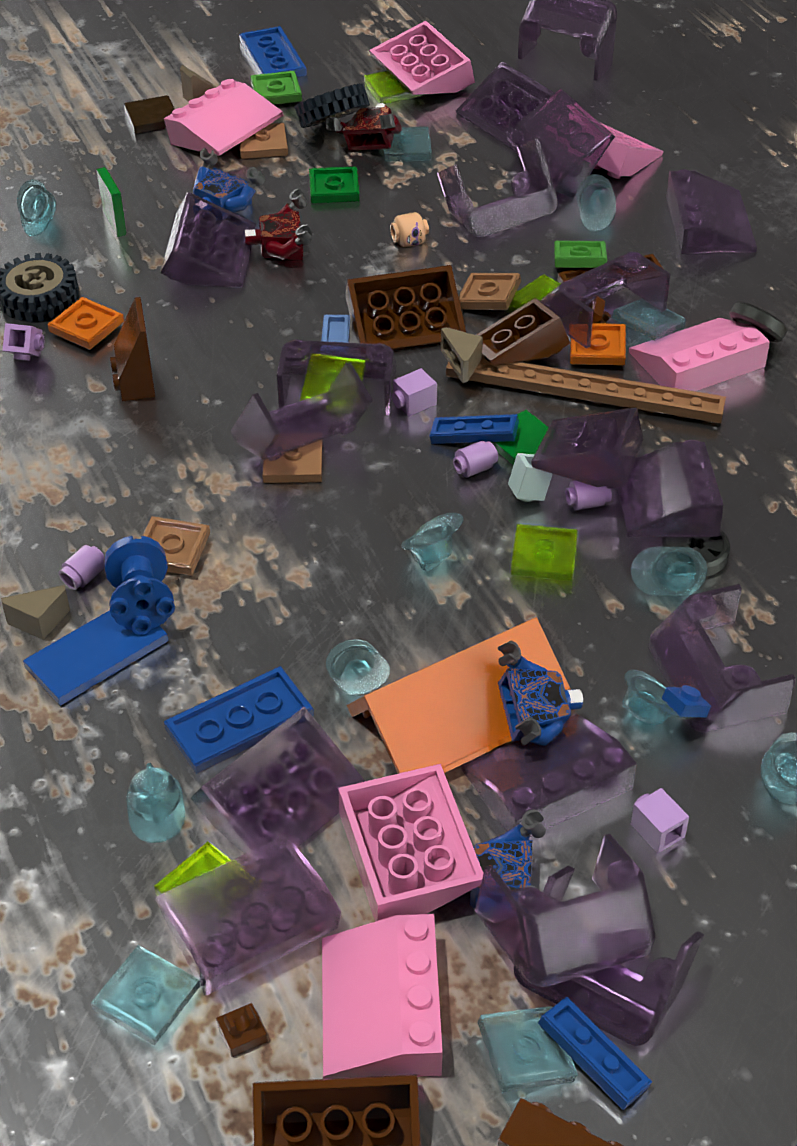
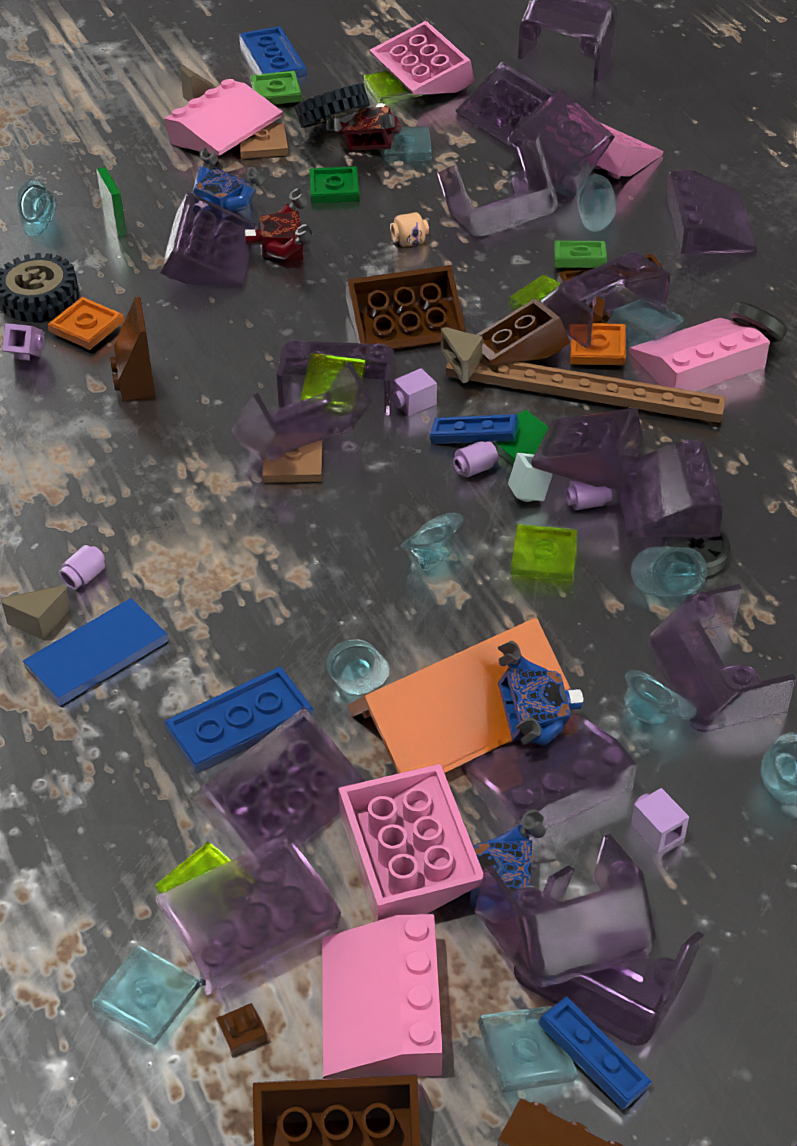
(137, 574): blue piece -> none
(148, 113): dark brown tile -> none
(155, 805): clear light blue piece -> none
(181, 542): medium nougat plate -> none
(336, 328): medium blue tile -> none
(489, 291): medium nougat plate -> none
(686, 701): blue plate -> none

